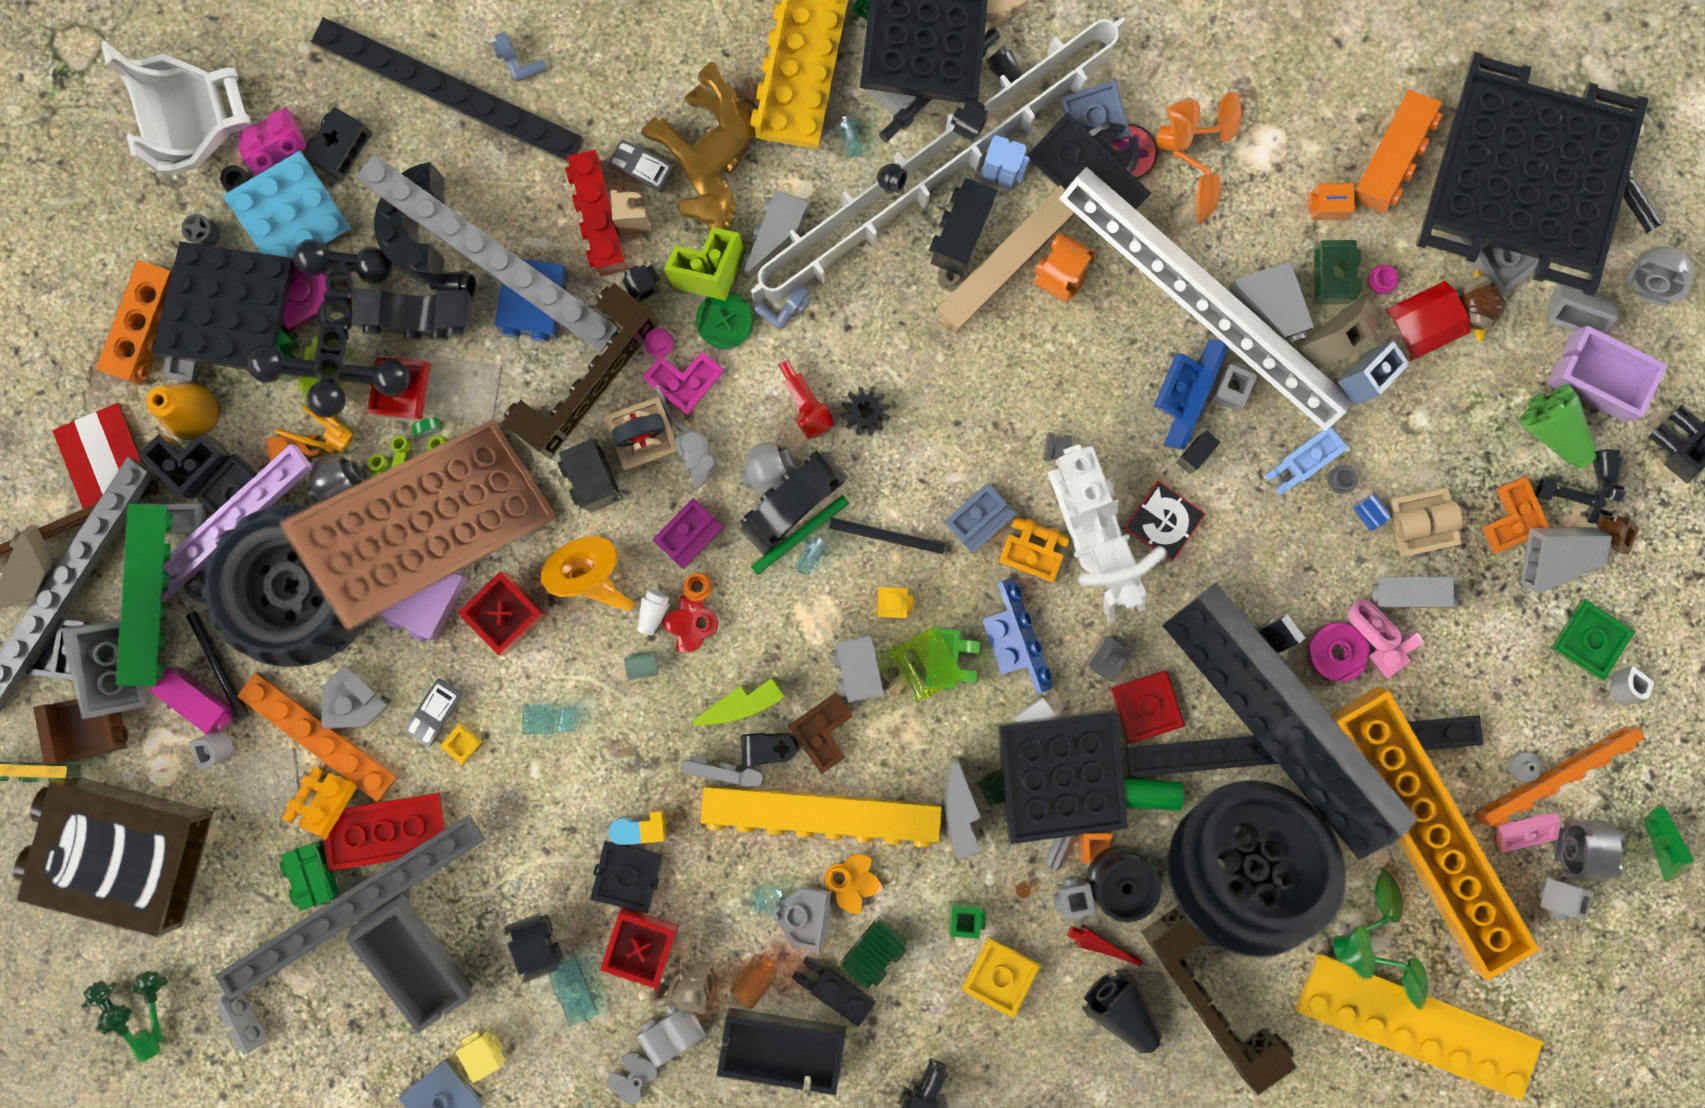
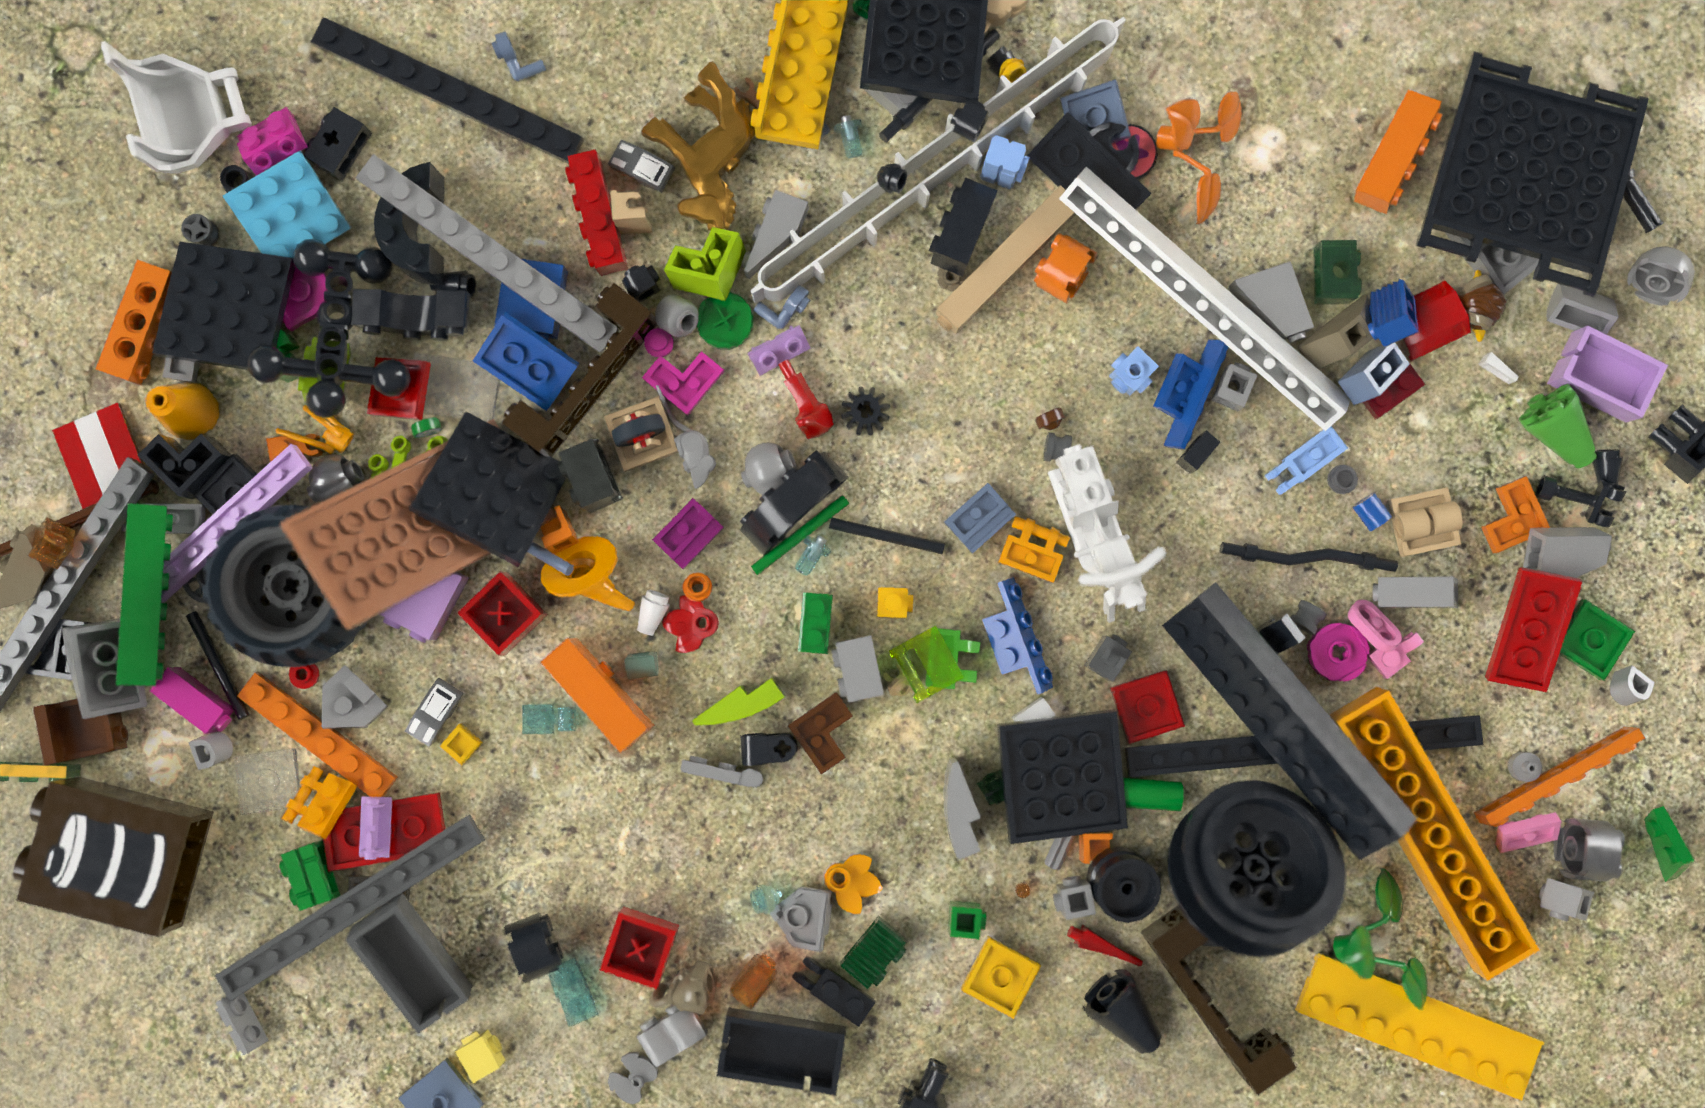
(52, 543): none -> clear orange brick
(114, 1017): dark green plant -> none
(309, 681): none -> red plate
(375, 827): none -> lavender hinge
(489, 489): none -> black plate
(525, 361): none -> blue plate
(550, 558): none -> sand blue bar
(559, 532): none -> orange panel
(597, 693): none -> orange brick
(626, 876): black plate -> none
(631, 831): leg -> none
(676, 315): none -> light grey head
(783, 347): none -> lavender hinge
(815, 623): none -> green brick
(820, 814): yellow brick -> none
(1012, 69): none -> yellow plate
(1050, 419): none -> reddish brown tile
(1139, 364): none -> light blue brick
(1164, 520): tile -> none
(1308, 617): none -> dark grey wheel
(1331, 201): orange brick -> none
(1365, 560): none -> black bar
(1383, 279): dark pink plate -> none
(1392, 313): none -> blue brick
(1400, 389): none -> dark red plate
(1498, 368): none -> white piece
(1533, 629): none -> red plate
(1622, 532): reddish brown plate -> none

